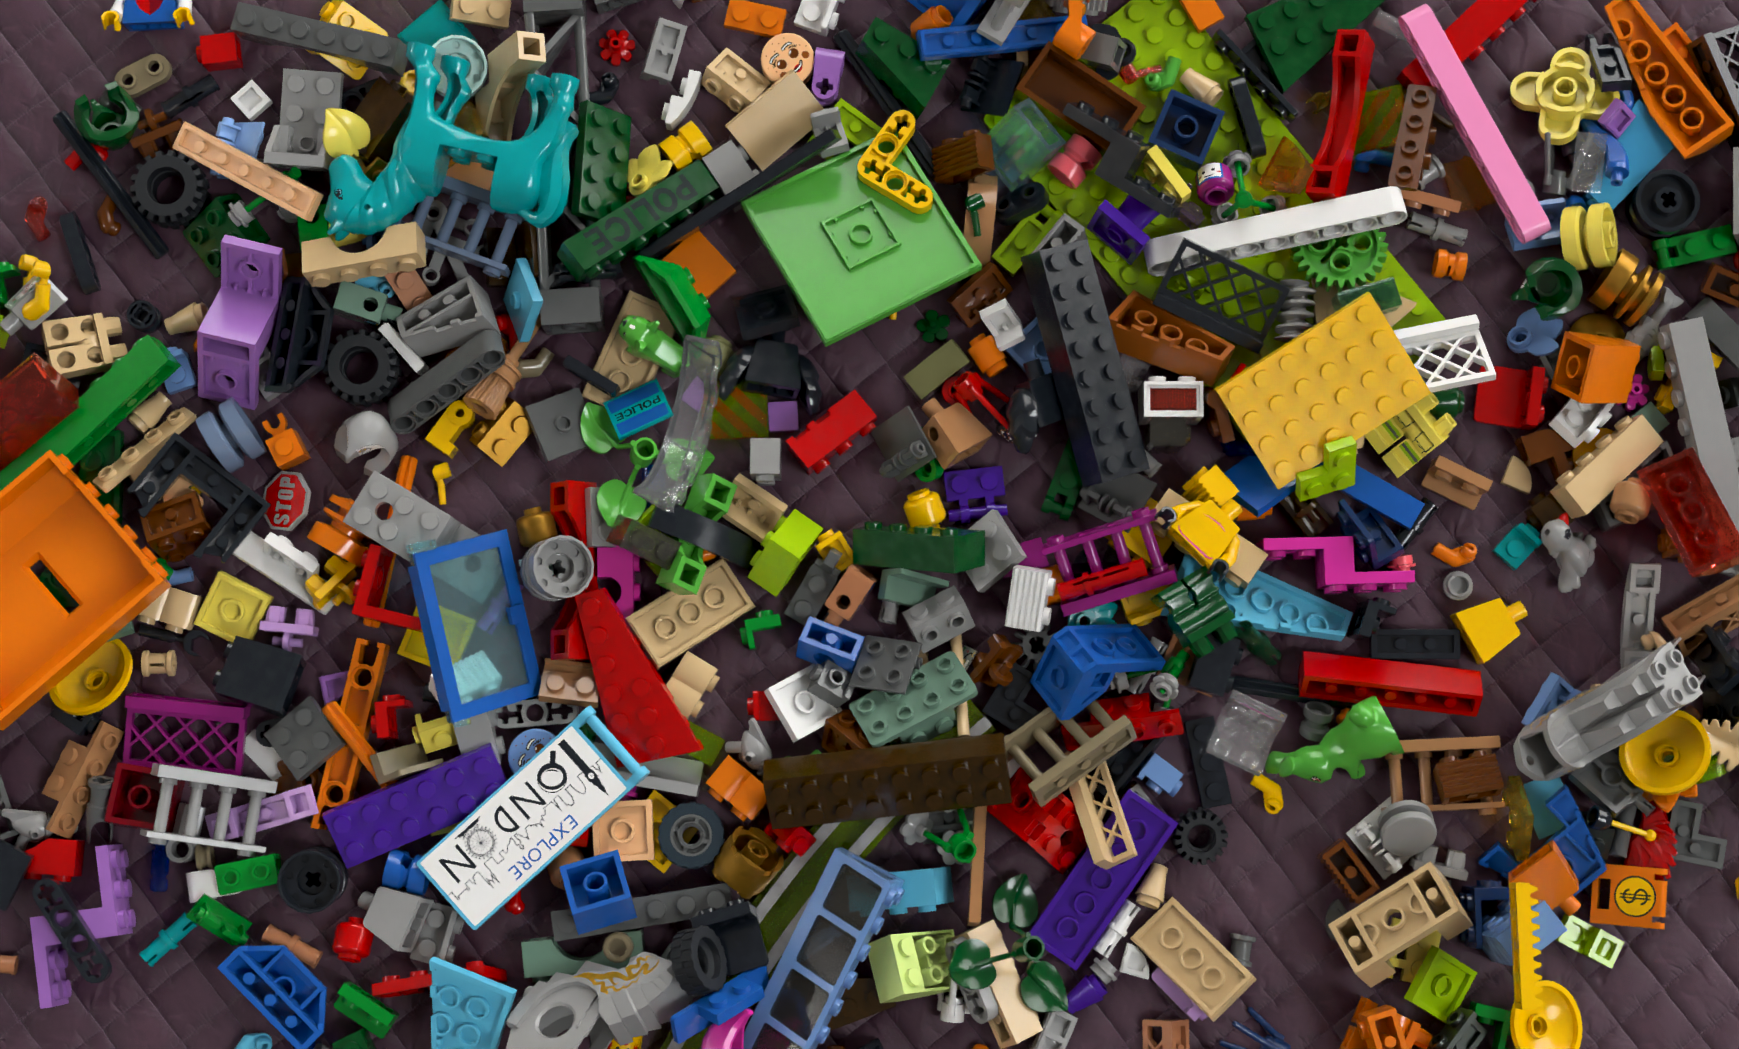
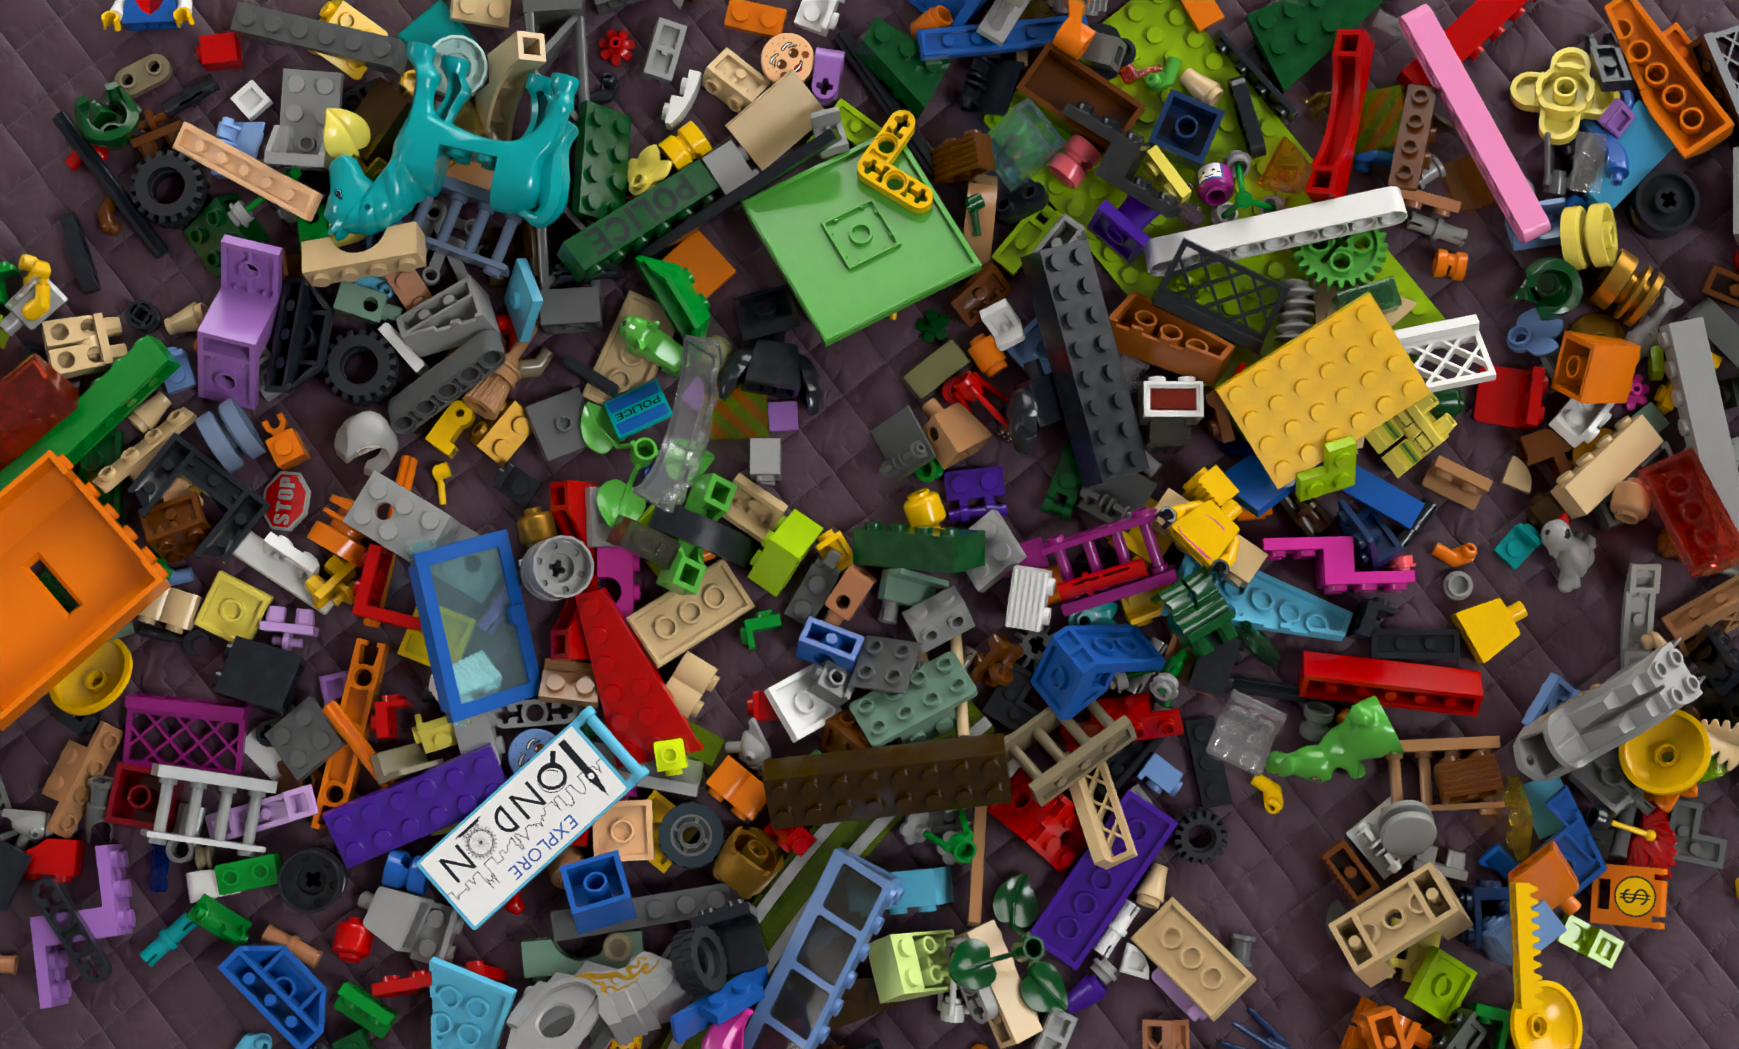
(35, 217): clear red arm -> none
(166, 661): tan bush -> none
(516, 484): none -> black bracket
(670, 756): none -> neon yellow bracket
(832, 433): red wedge -> none
(1695, 247): green plate -> none

